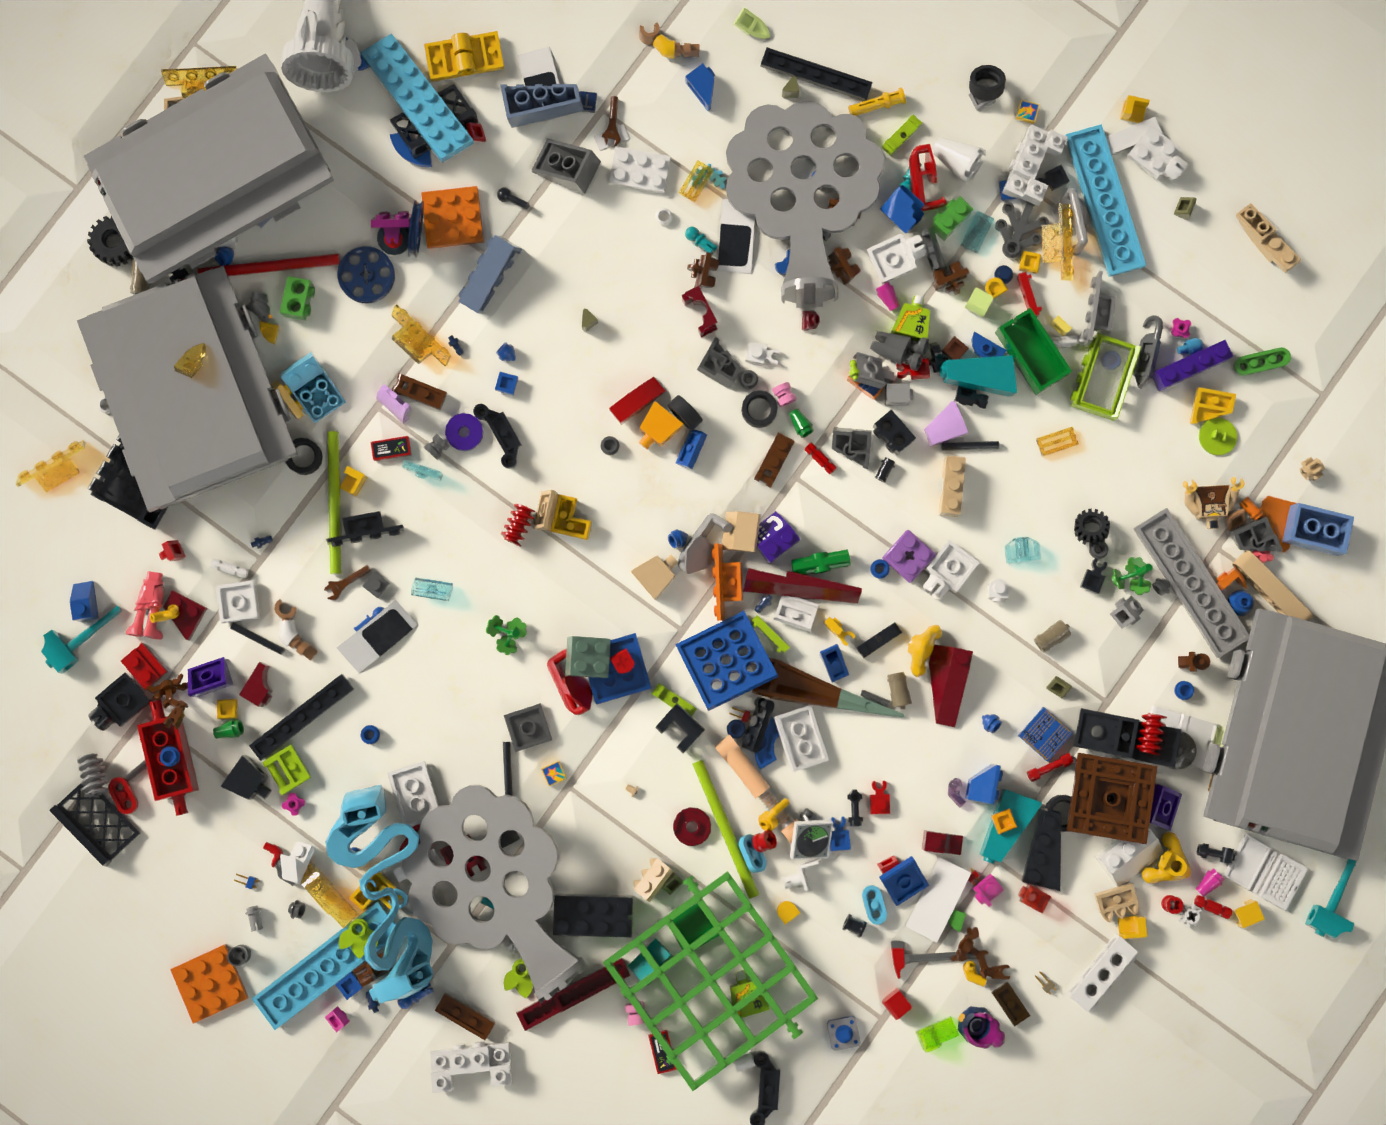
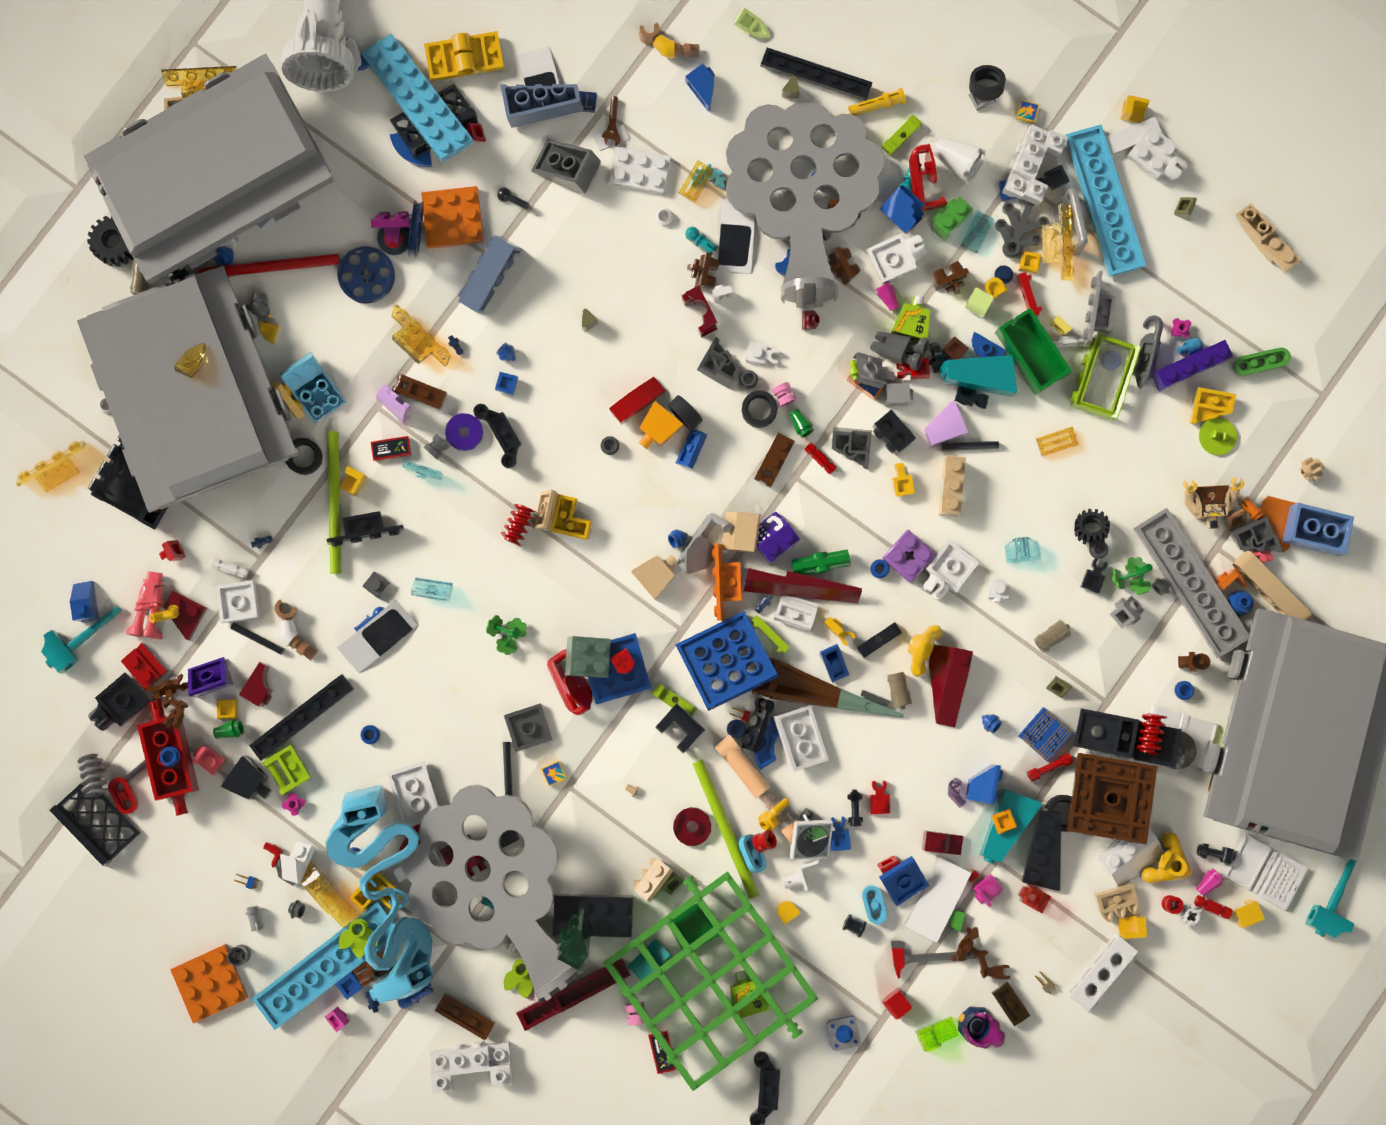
(208, 759): none -> coral bracket
(292, 298): bright green brick -> none
(338, 586): reddish brown piece -> none
(575, 941): none -> clear green slope
(721, 292): none -> white plate
(744, 1062): white beam -> none
(885, 469): black pin -> none
(902, 483): none -> yellow plate
(934, 254): dark grey slope -> none
(971, 974): yellow arm -> none
(1164, 806): dark purple slope -> none

